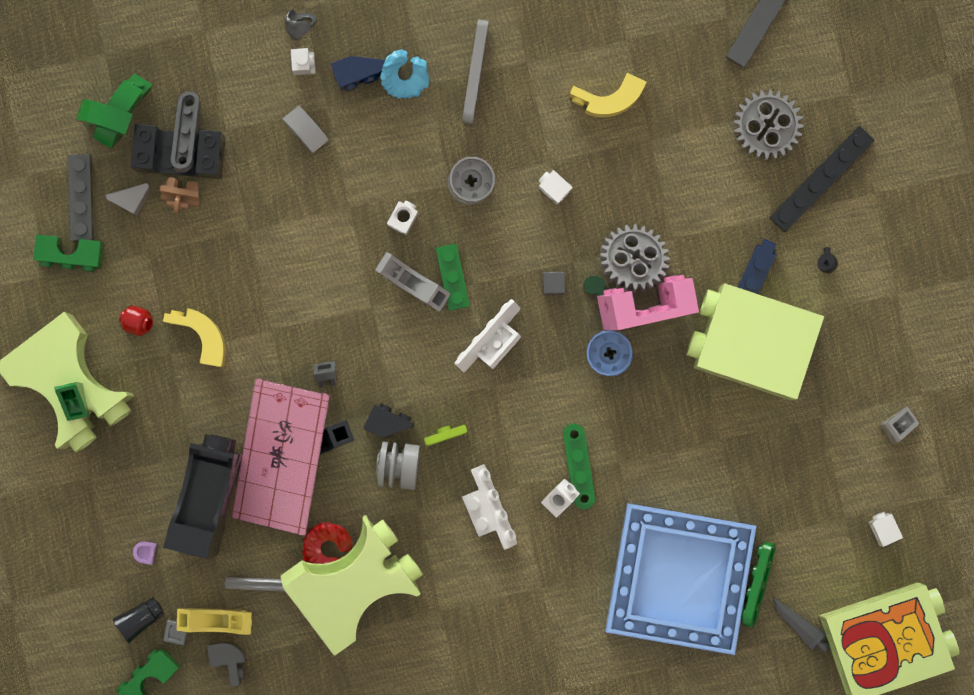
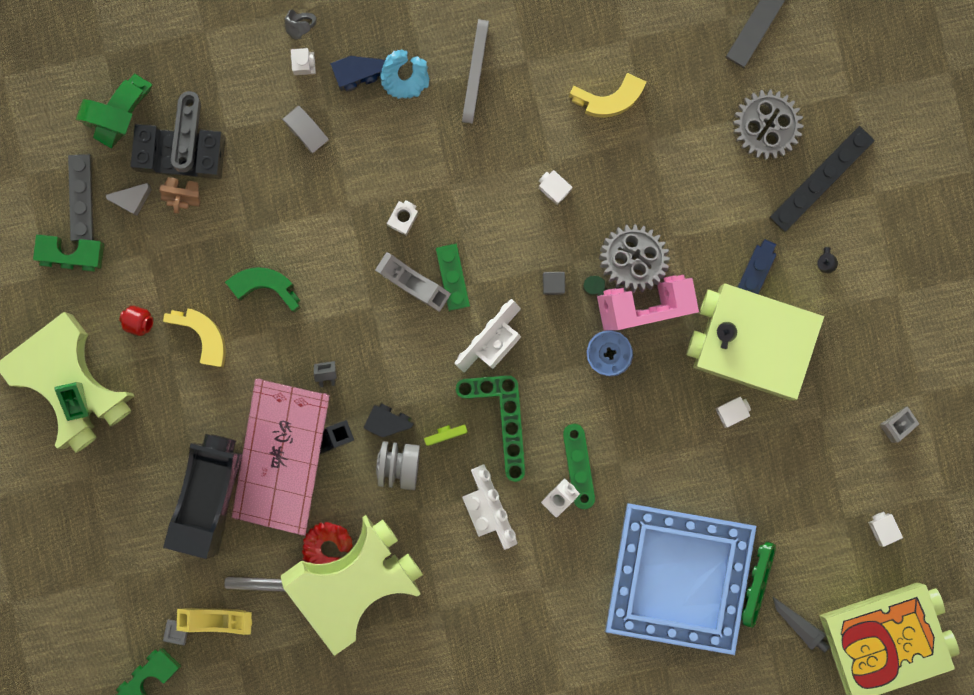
(138, 619): black plant -> none
(145, 552): lavender tile -> none
(228, 654): dark grey brick -> none
(256, 278): none -> green arch
(479, 171): light grey wheel -> none
(506, 418): none -> green beam
(726, 333): none -> black piece
(733, 411): none -> white brick

